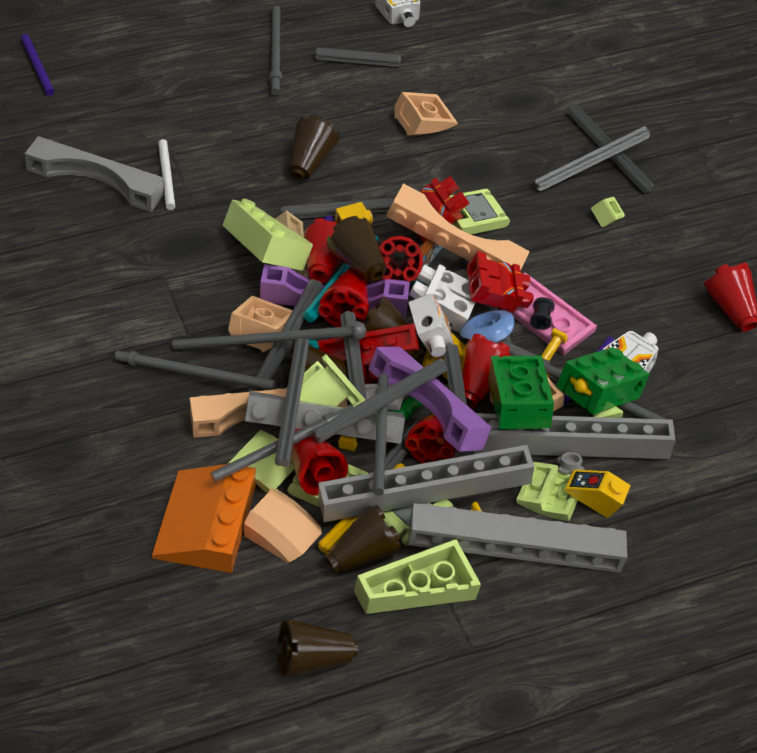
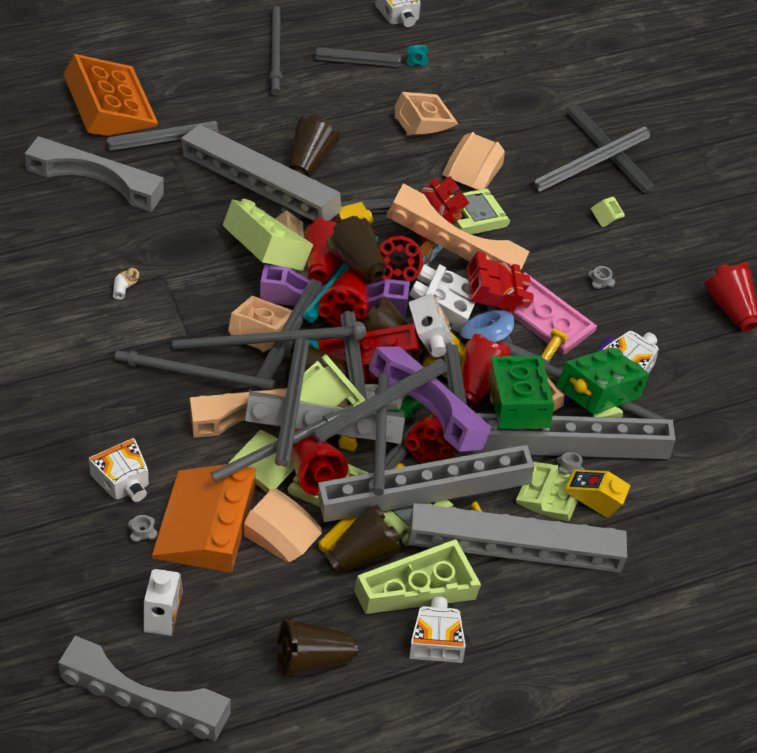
(37, 64): dark purple bar -> none
(108, 96): none -> orange slope
(121, 471): none -> white torso
(123, 281): none -> arm
(142, 522): none -> light grey plate
(155, 136): none -> dark grey axle
(163, 592): none -> white torso
(166, 174): white bar -> none
(196, 710): none -> light grey arch
(261, 174): none -> light grey brick
(413, 51): none -> teal plate
(438, 633): none -> white torso
(475, 161): none -> light nougat slope
(542, 313): black bush -> none
(601, 277): none -> light grey plate

